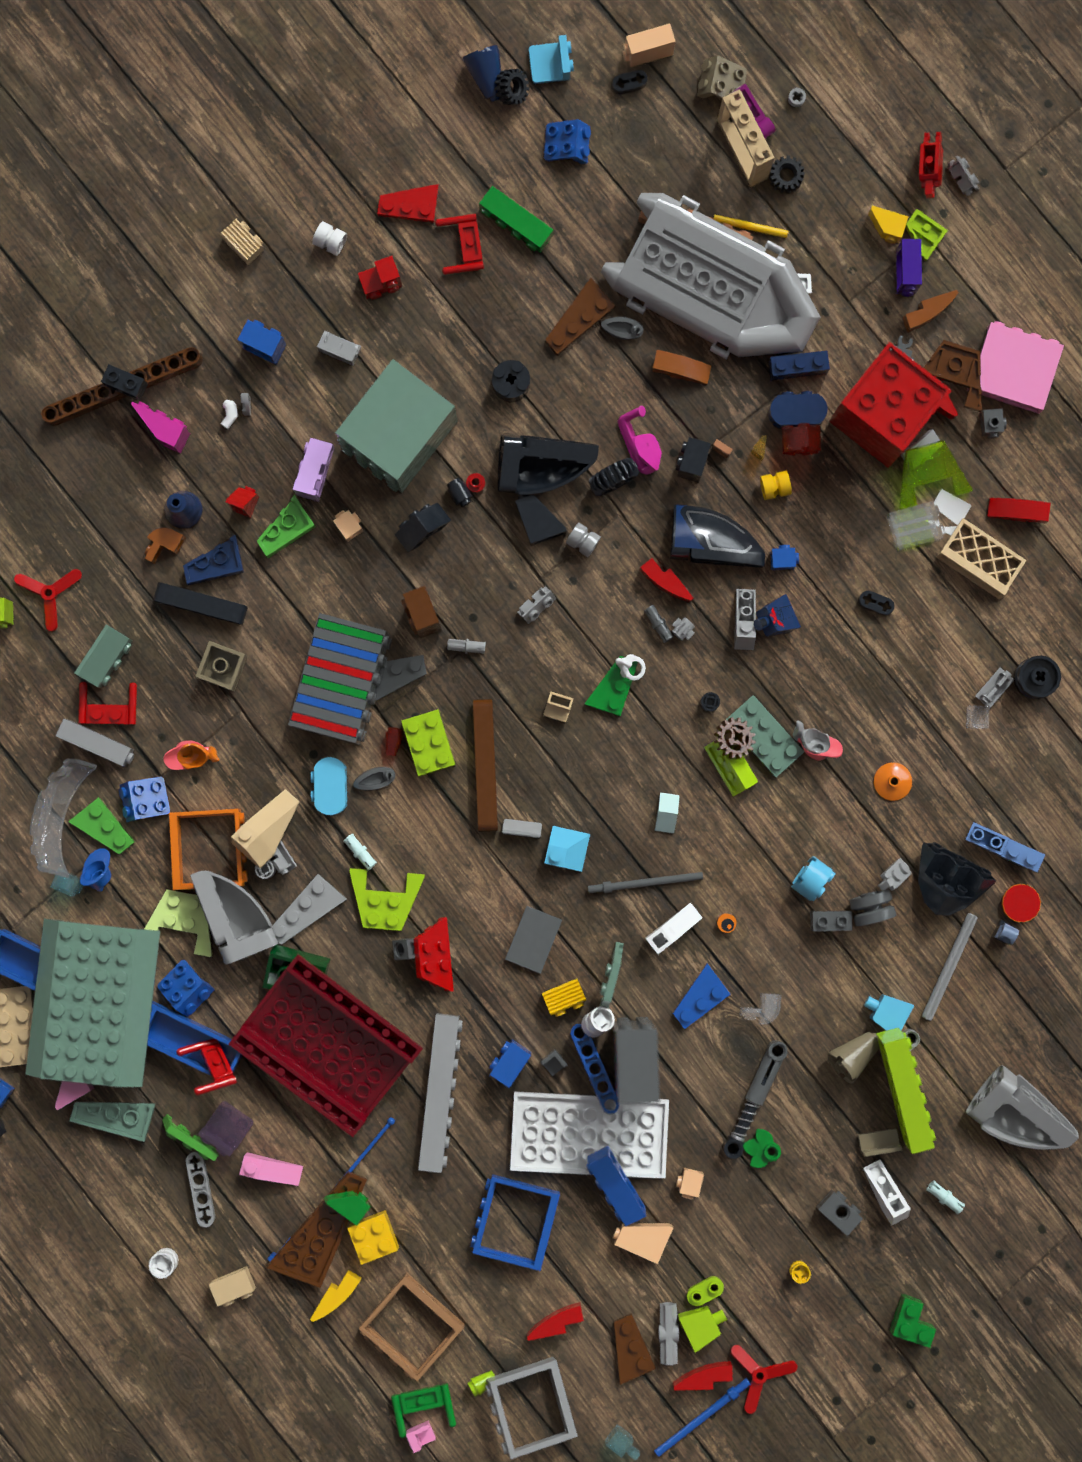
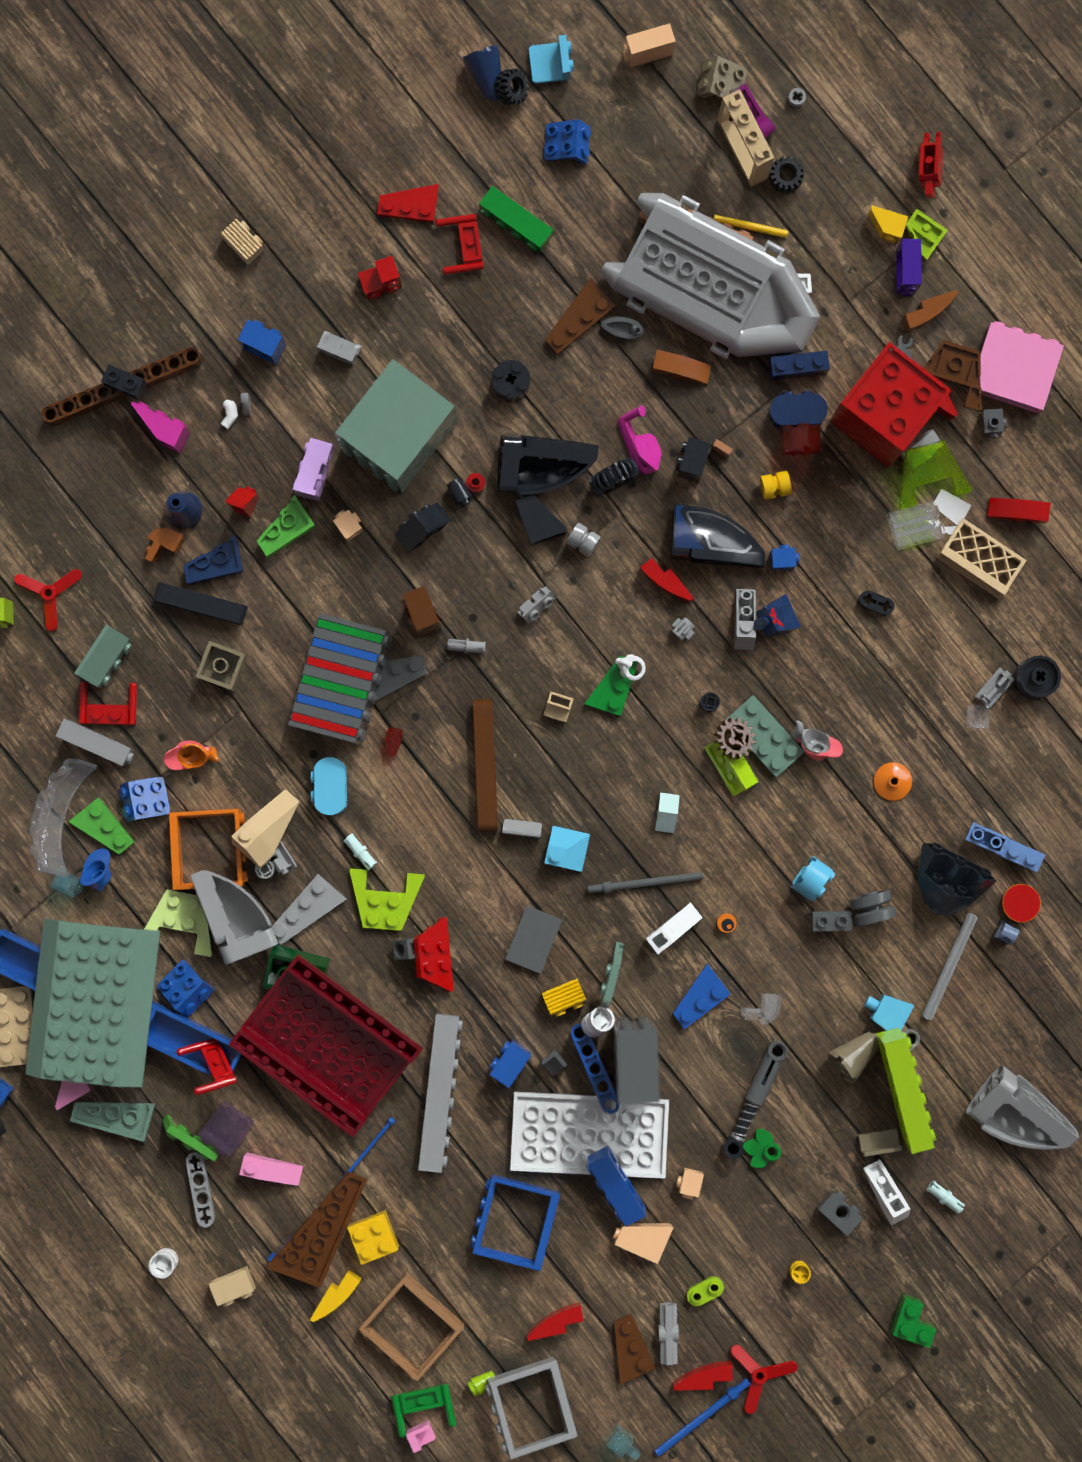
(329, 238): white wheel -> none
(349, 1204): green slope -> none
(374, 779): dark grey arm -> none
(428, 743): lime brick -> none
(630, 86): black beam -> none
(658, 624): dark grey pin -> none
(701, 1325): lime torso -> none
(759, 449): clear yellow slope -> none
(894, 875): light grey hinge -> none
(968, 181): light grey hinge -> none

